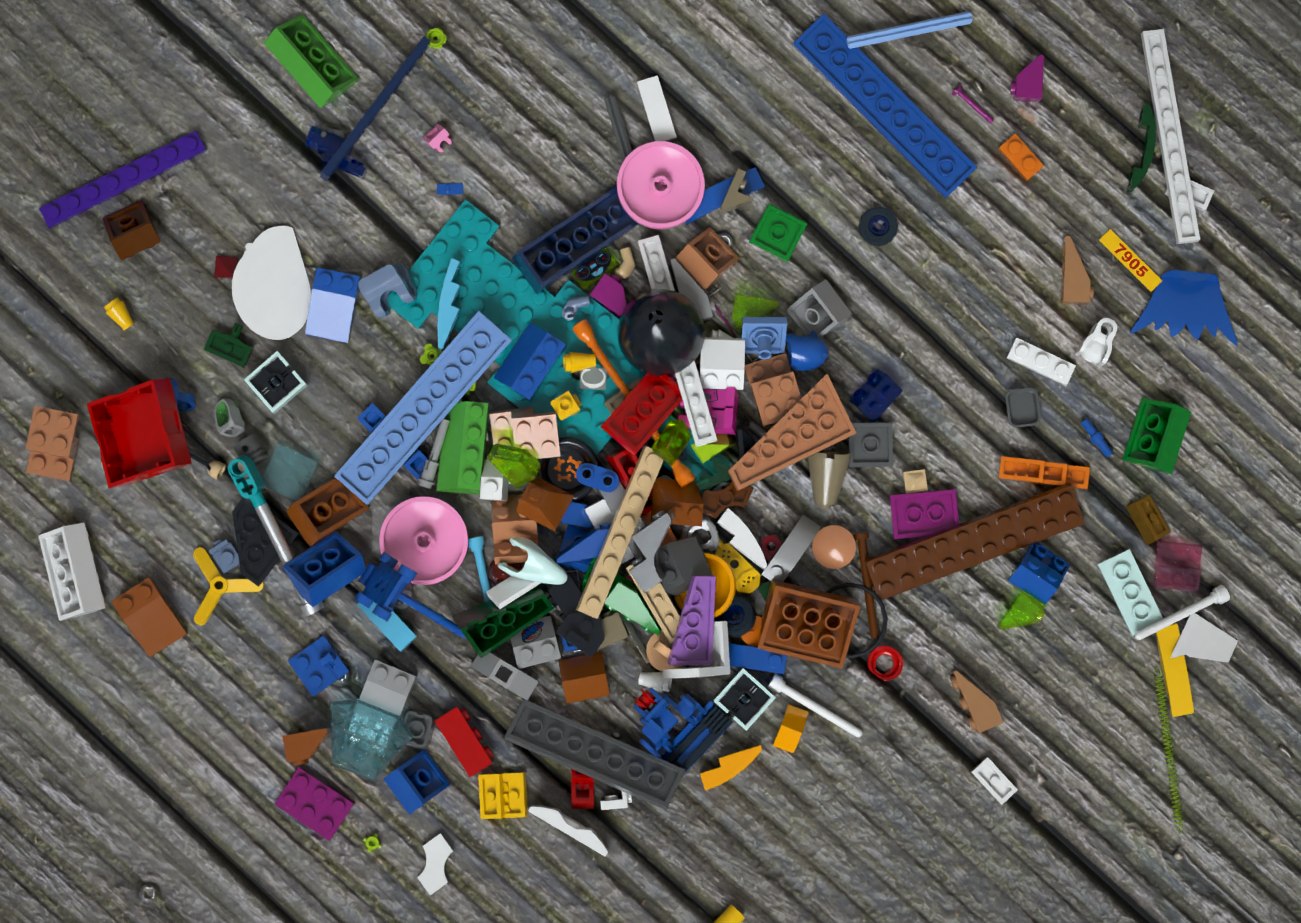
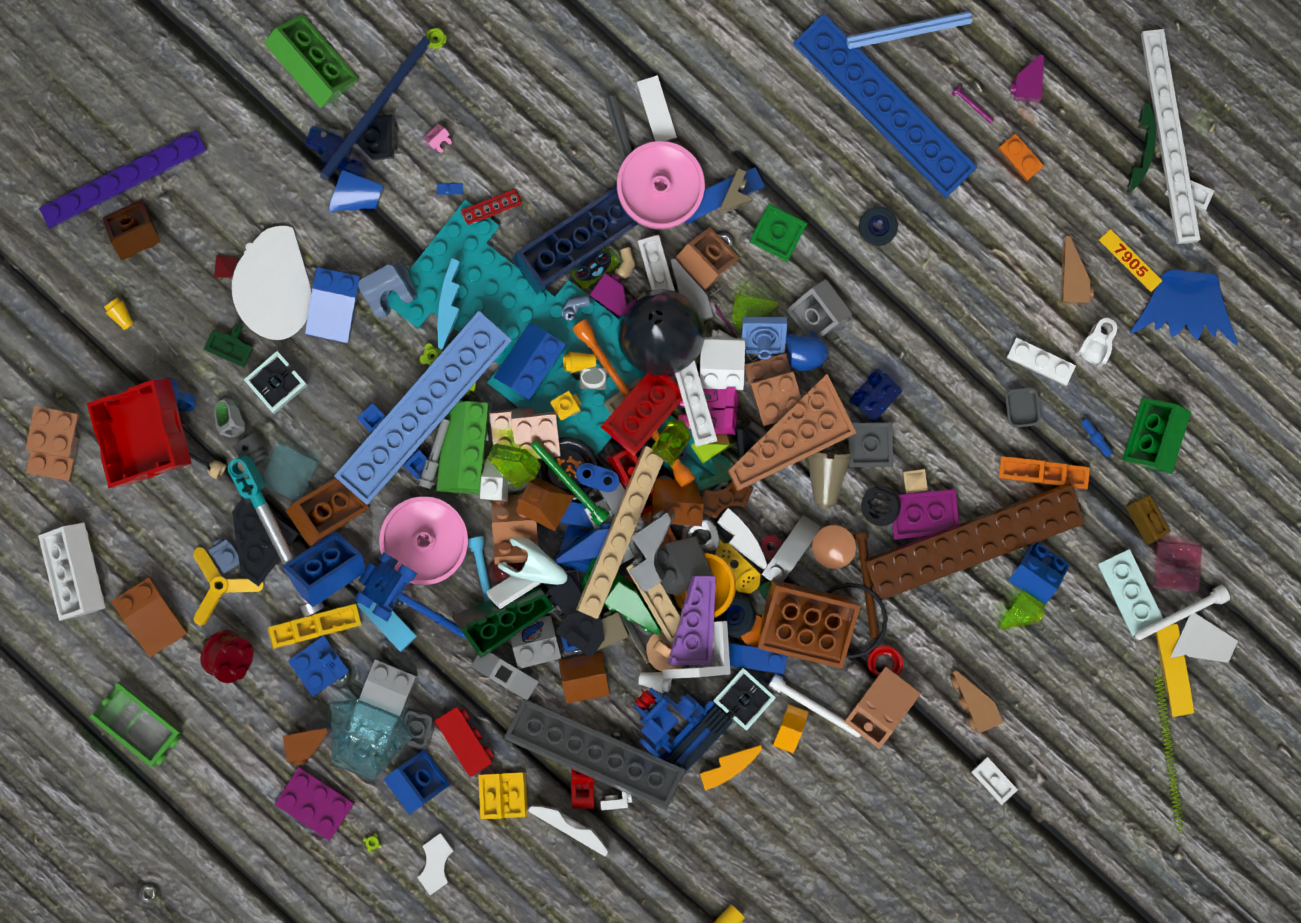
(136, 725): none -> clear door
(226, 656): none -> dark red wheel
(314, 626): none -> yellow slope
(355, 193): none -> blue slope
(380, 138): none -> black plate
(491, 207): none -> red sticker
(598, 514): none -> green piece
(882, 707): none -> nougat slope
(889, 517): none -> black piece

